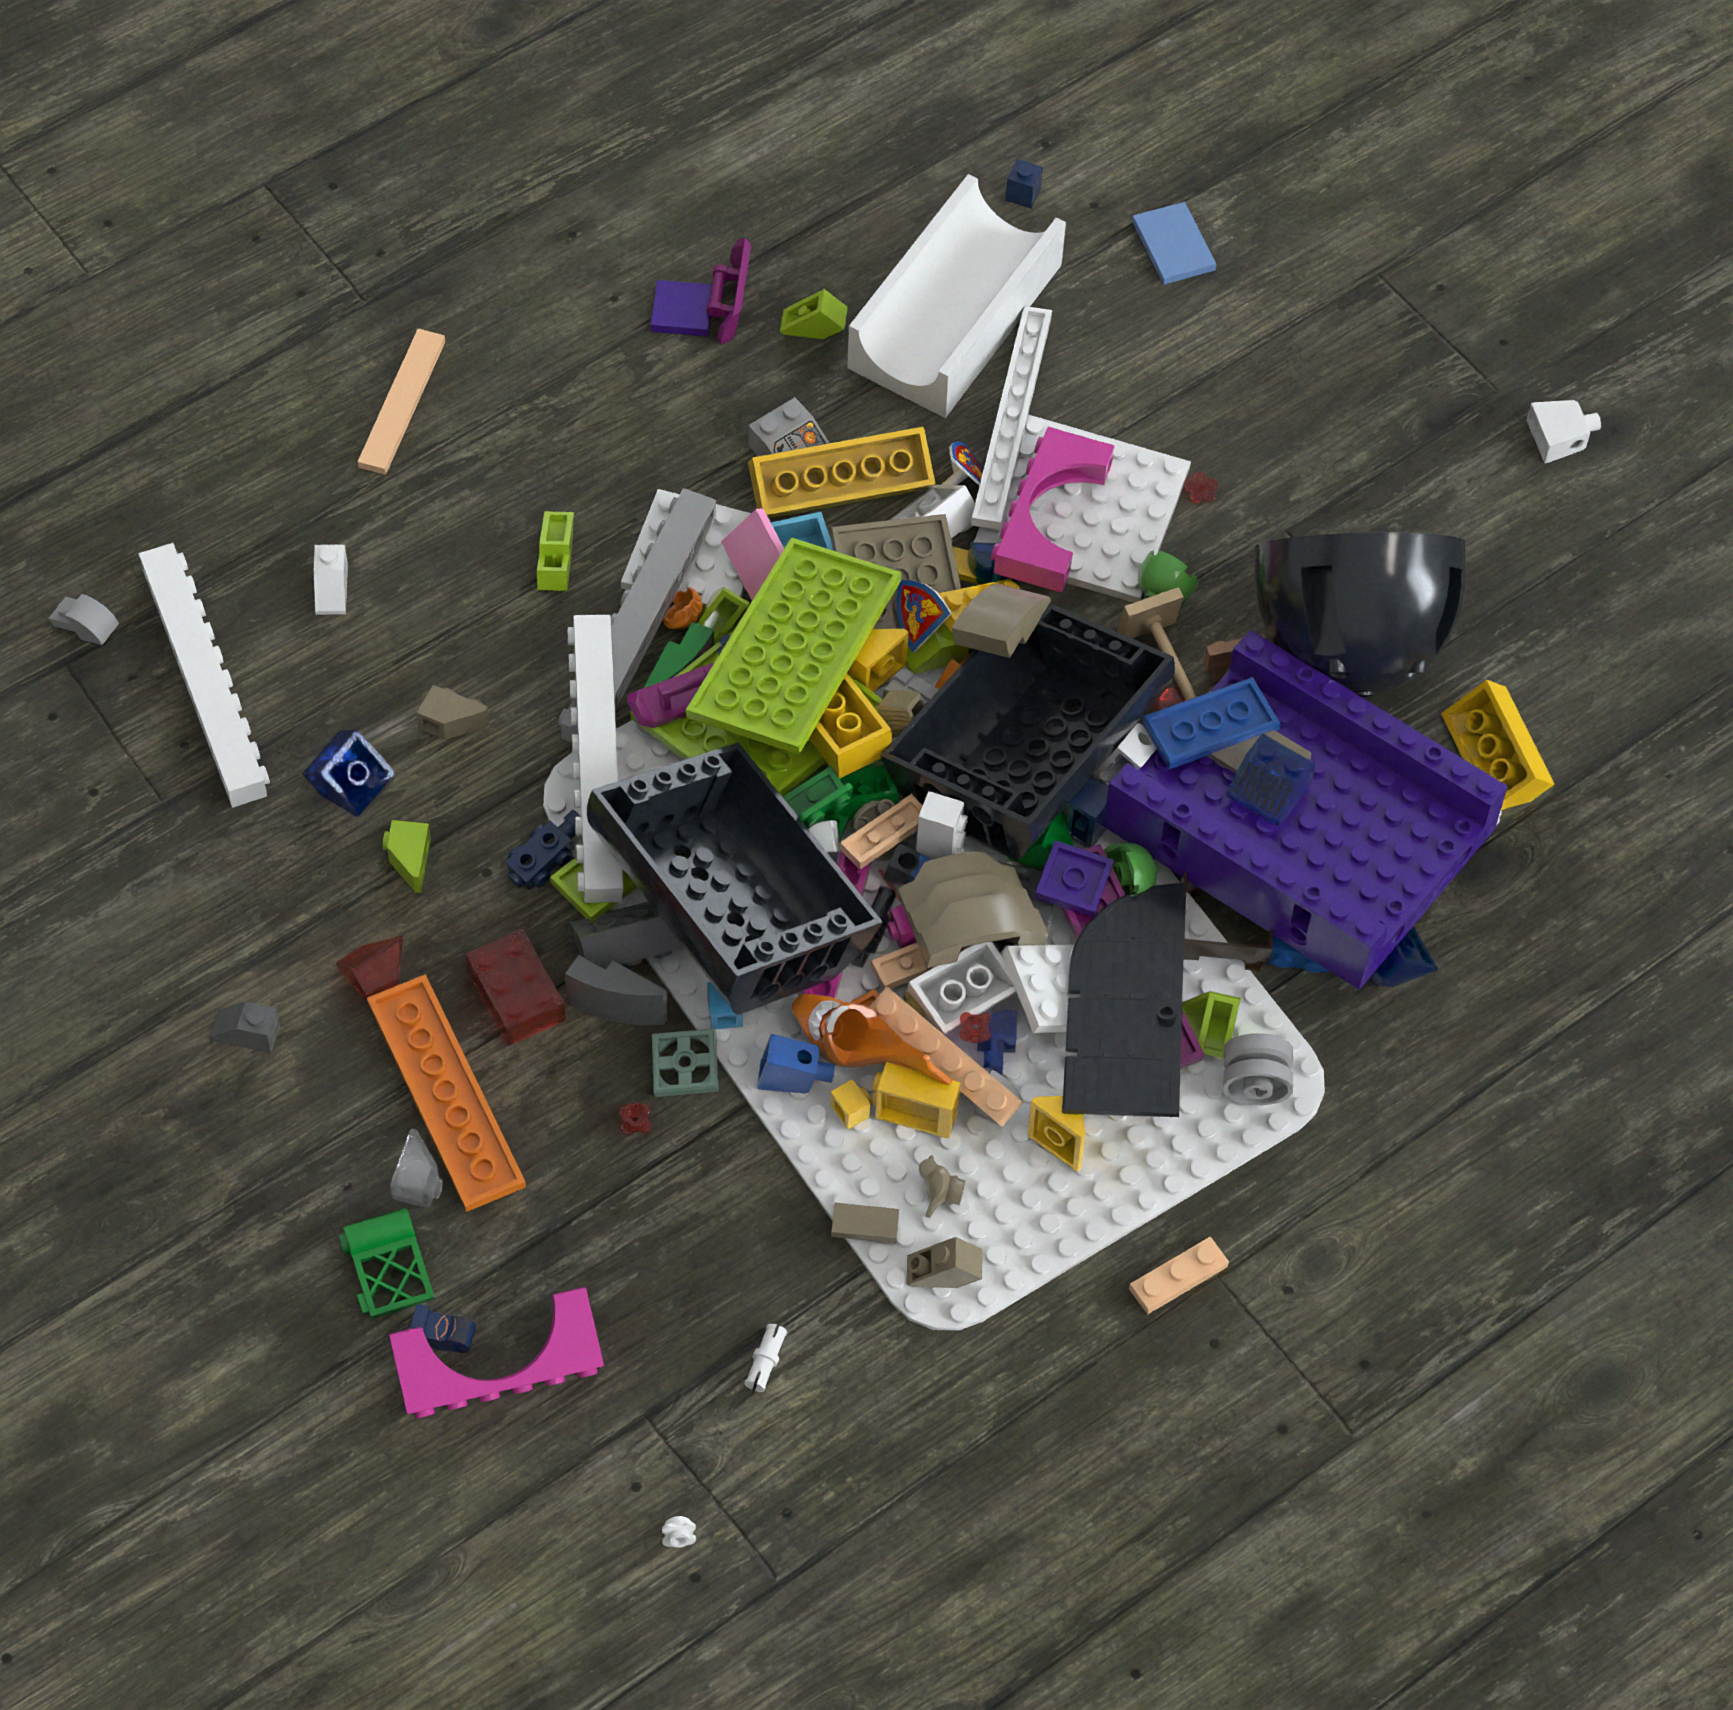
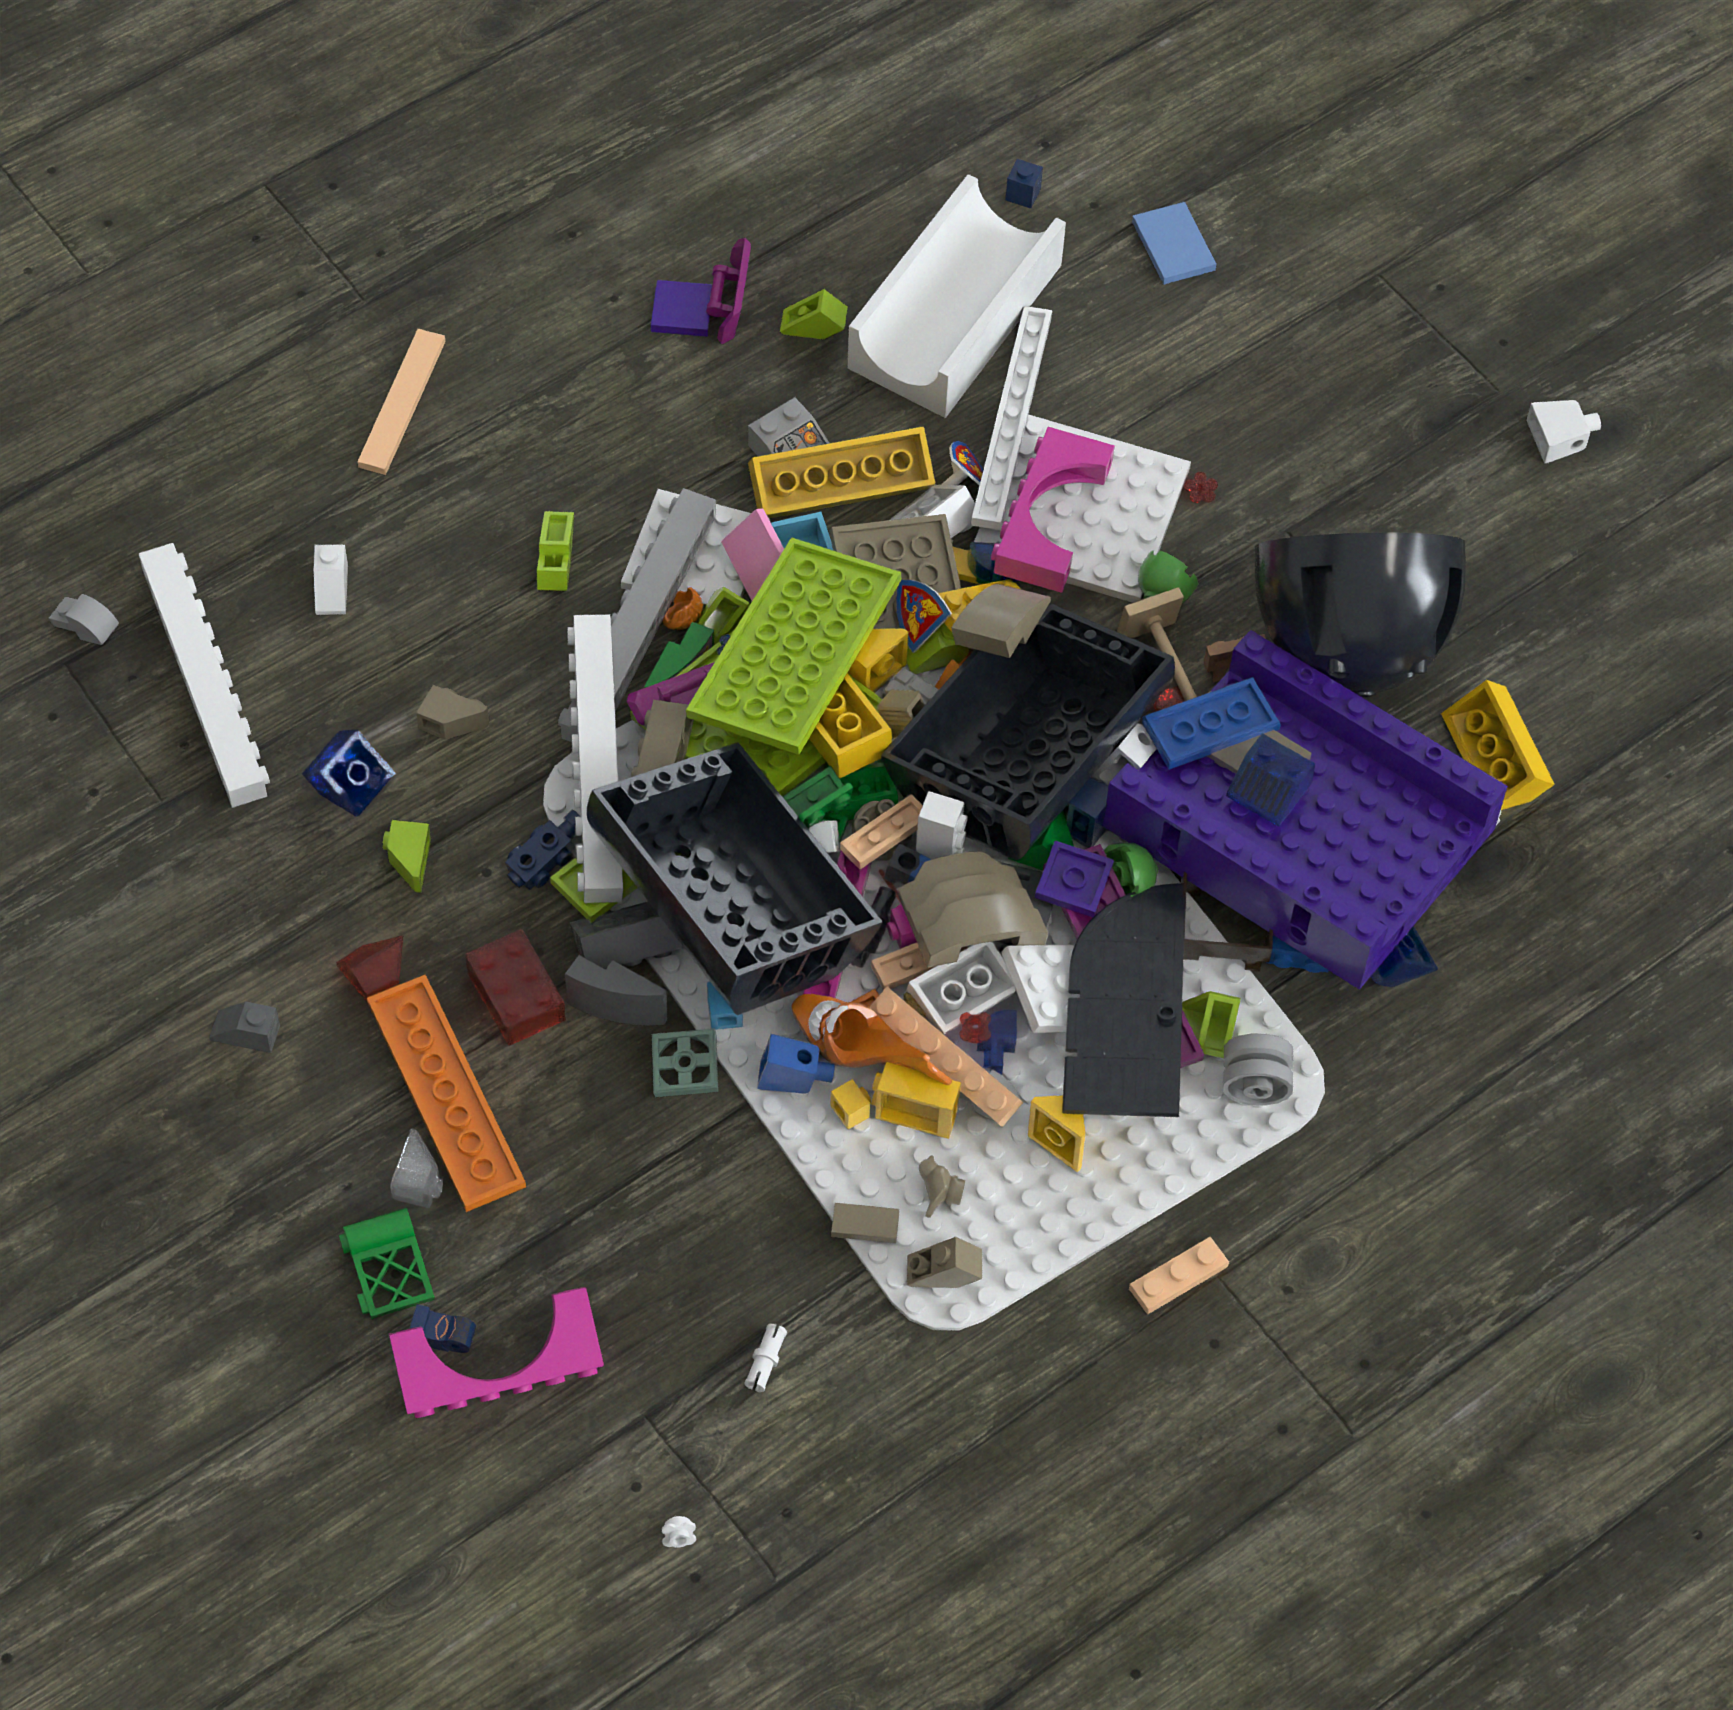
(633, 1110): clear red plate -> none
(665, 736): none -> dark tan brick

